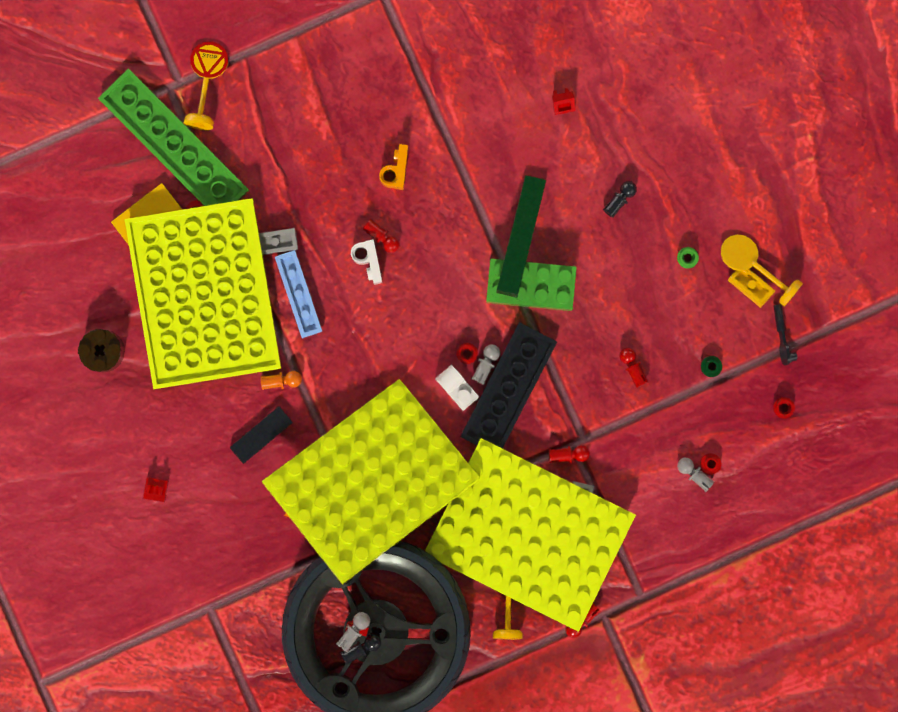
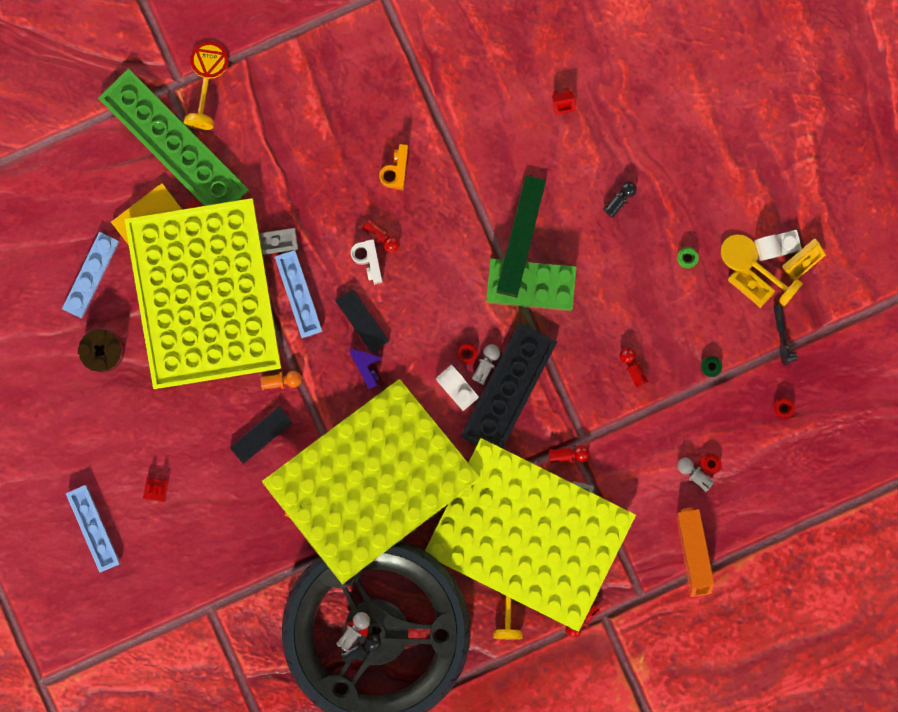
(90, 275): none -> light blue plate
(93, 528): none -> light blue plate
(362, 321): none -> black tile
(362, 361): none -> dark purple slope
(695, 552): none -> orange slope
(778, 245): none -> white plate
(804, 260): none -> yellow plate

